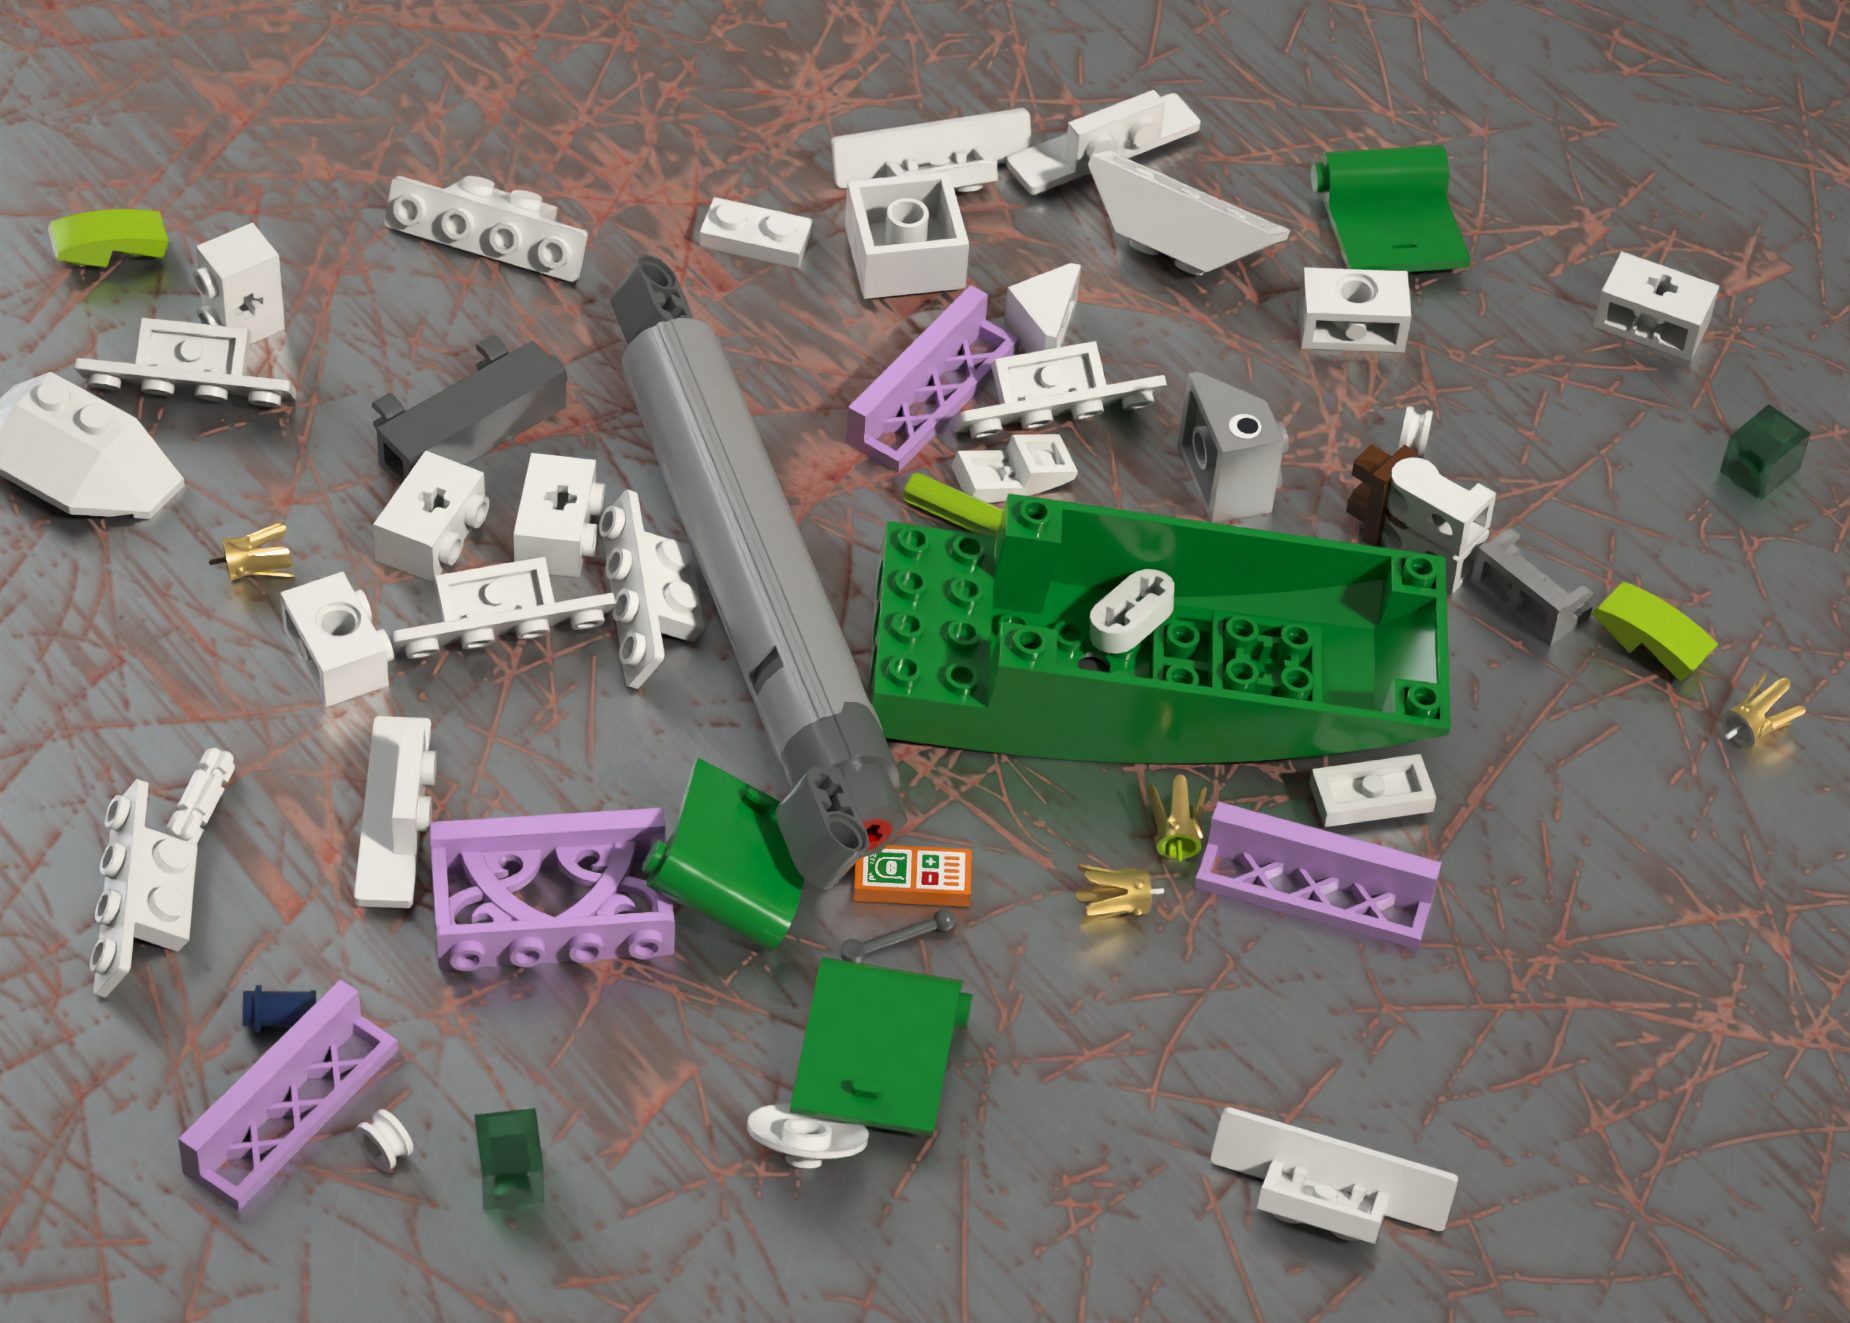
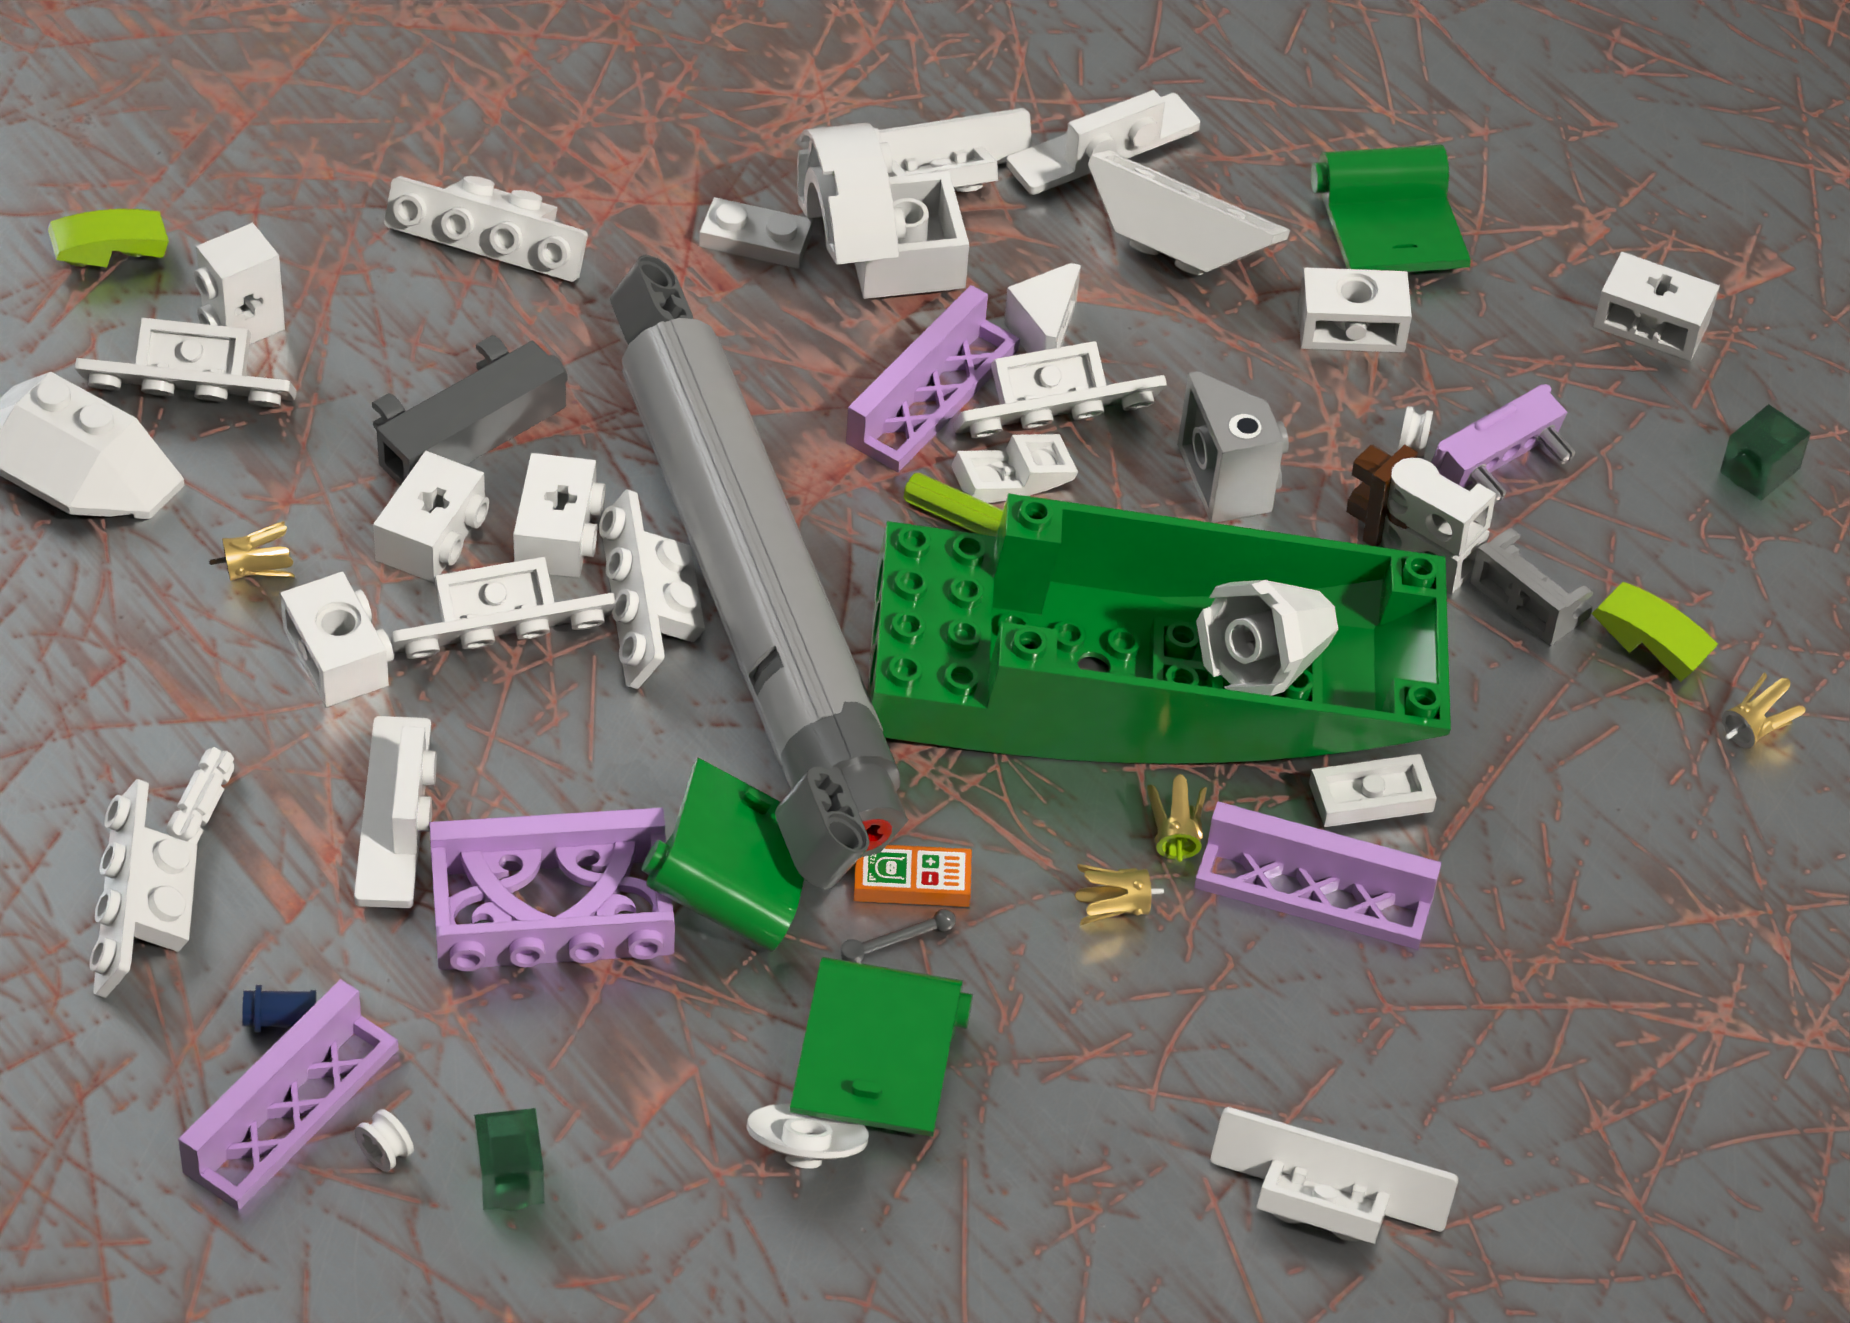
(849, 186): none -> white brick
(1139, 616): white beam -> none
(1264, 634): none -> white cone
(1502, 437): none -> lavender piece

